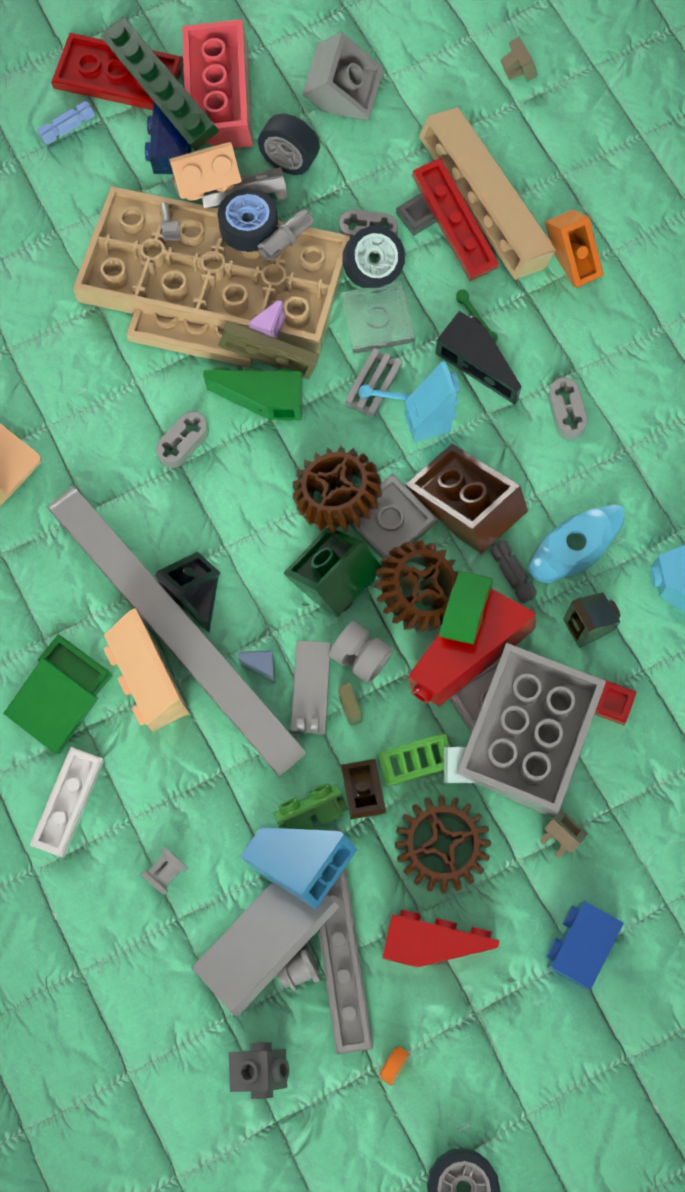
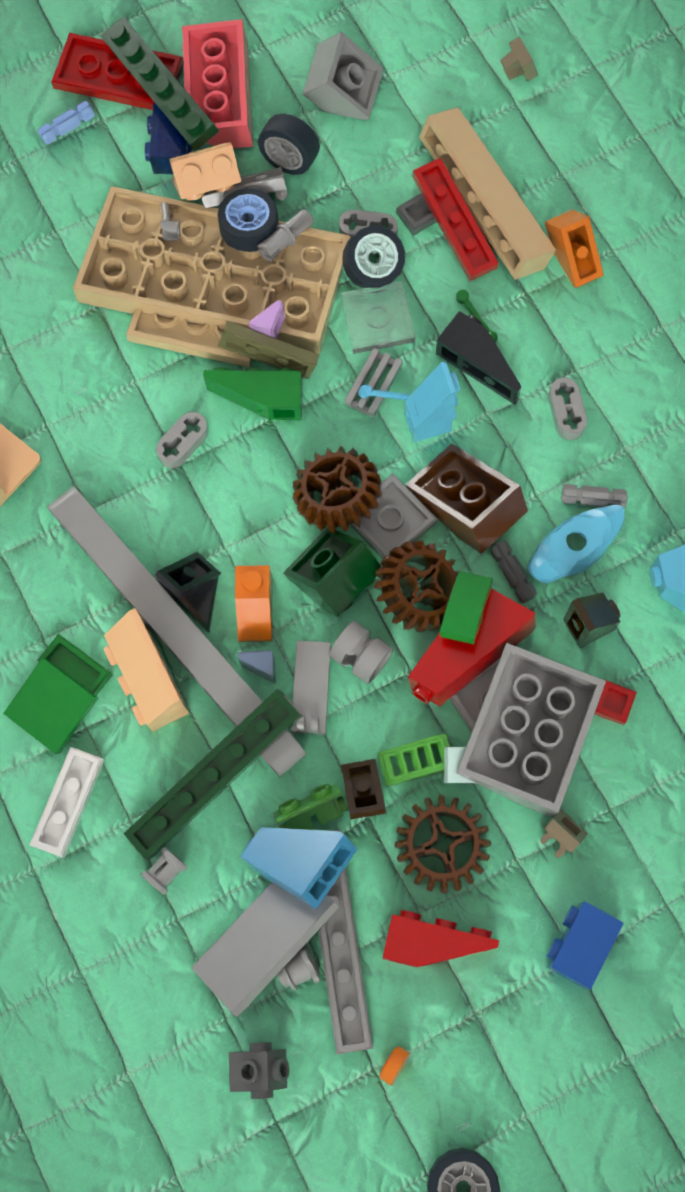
(213, 774): none -> dark green plate
(253, 603): none -> orange slope
(349, 704): olive tile -> none
(593, 496): none -> light grey axle

